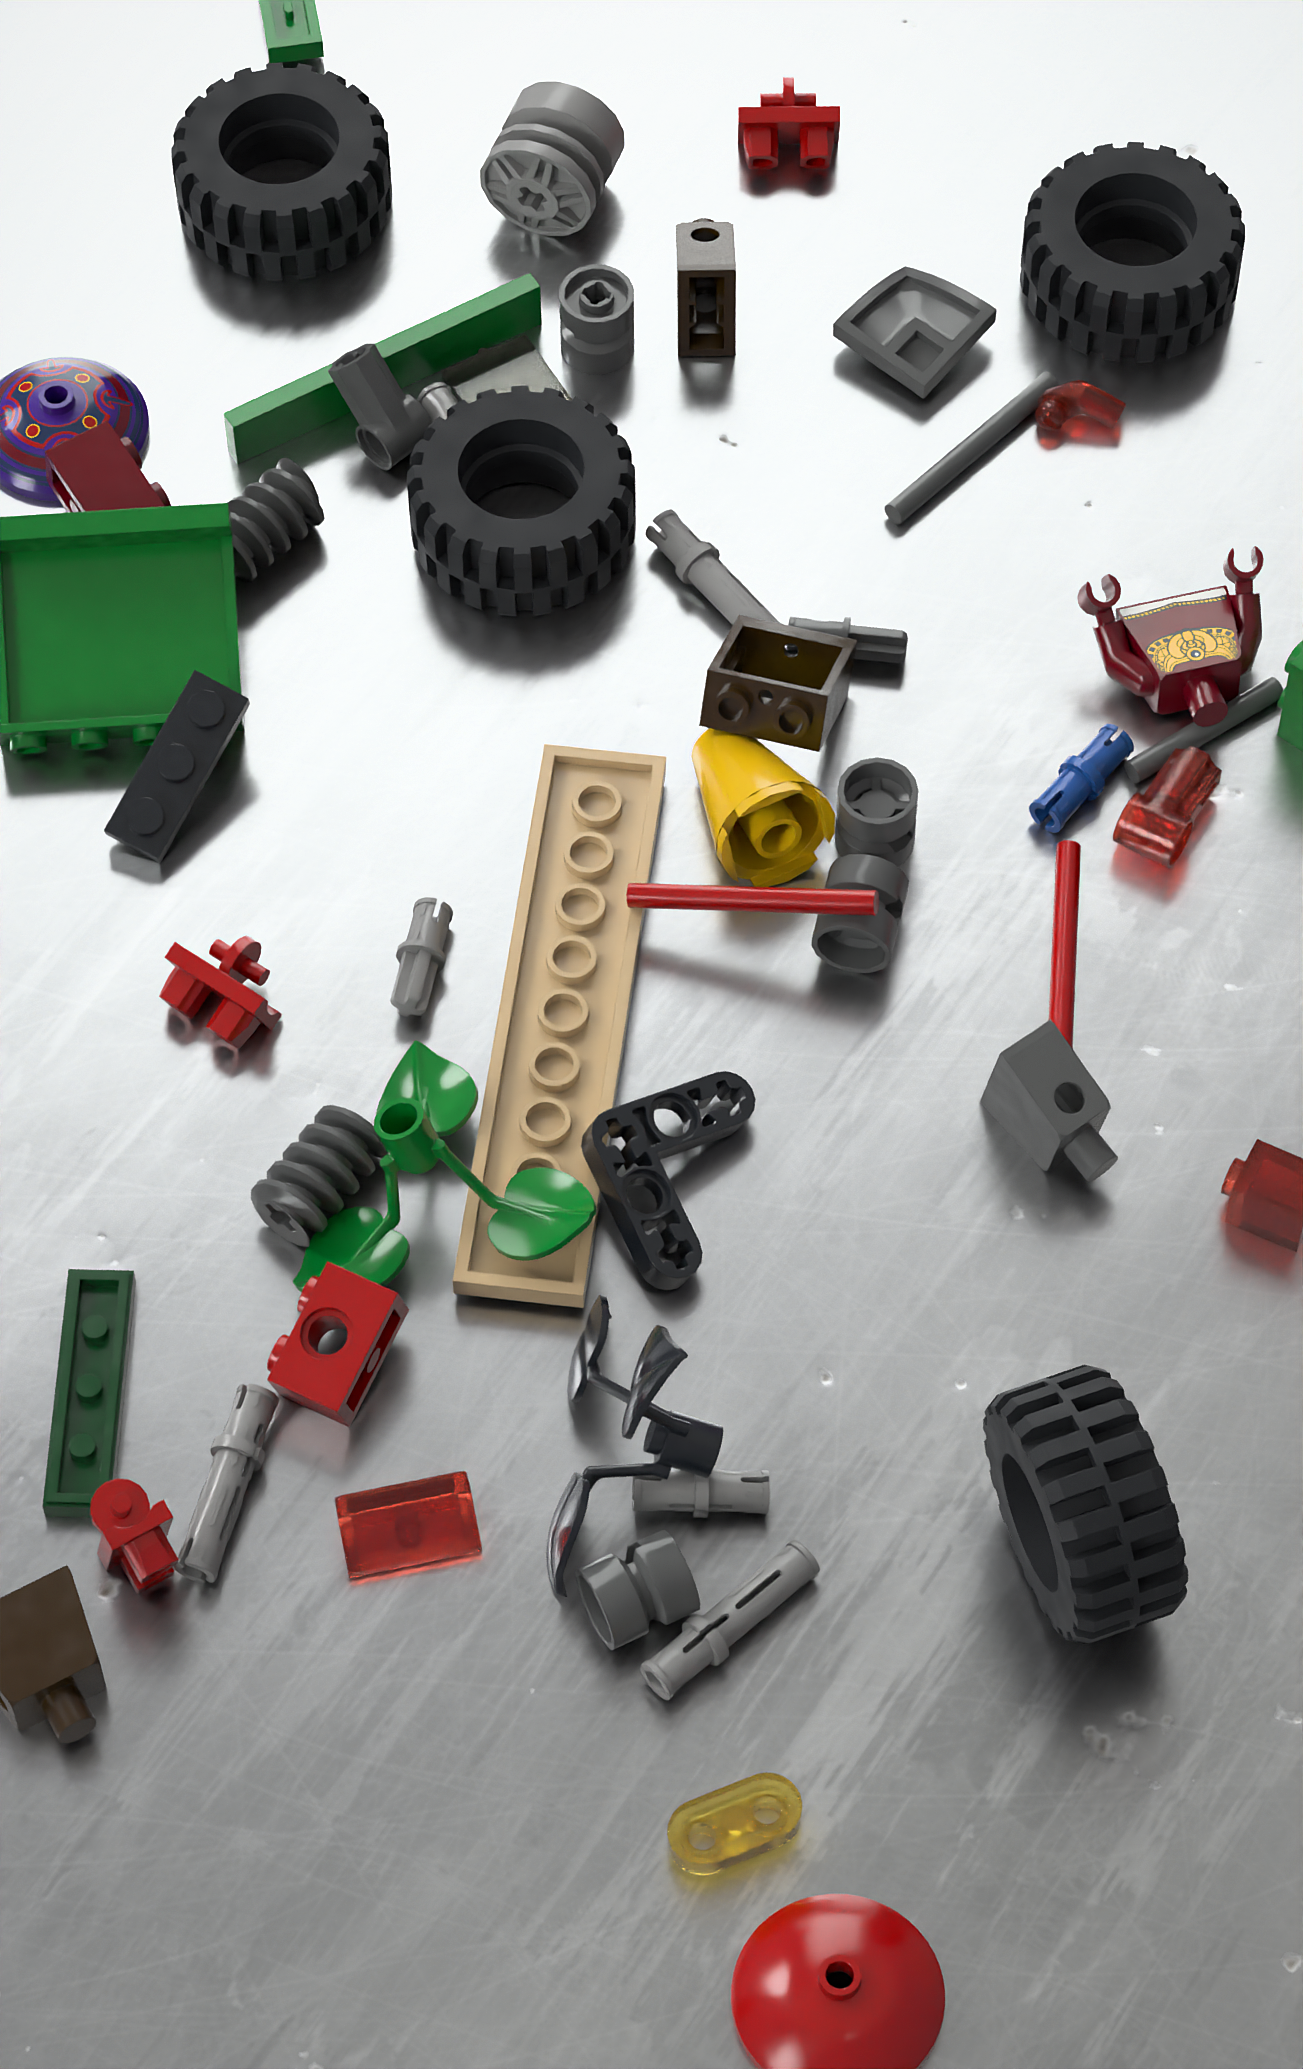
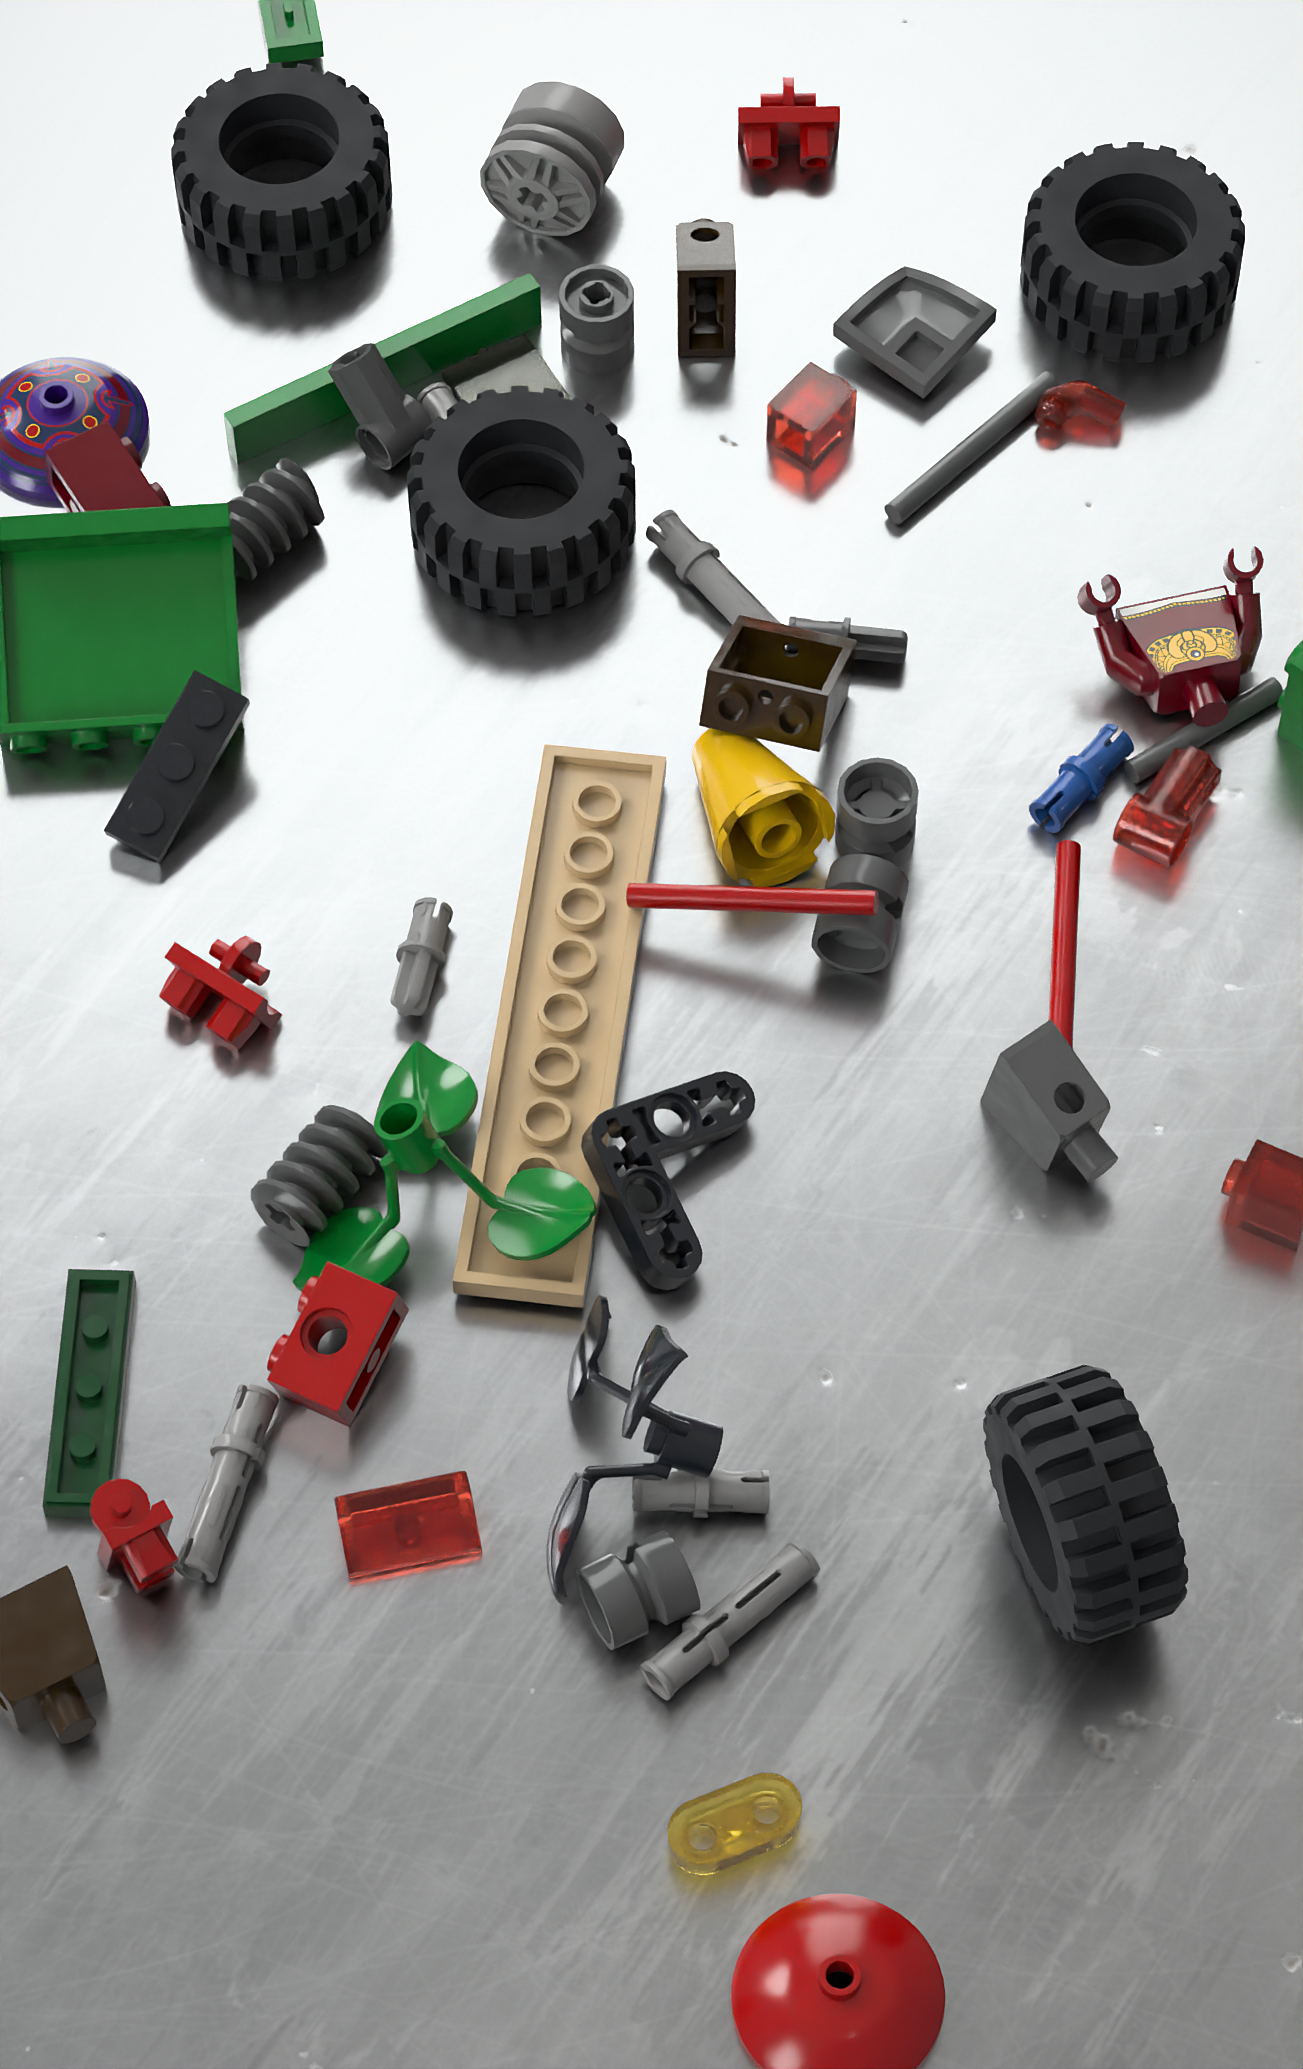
(811, 415): none -> clear red brick

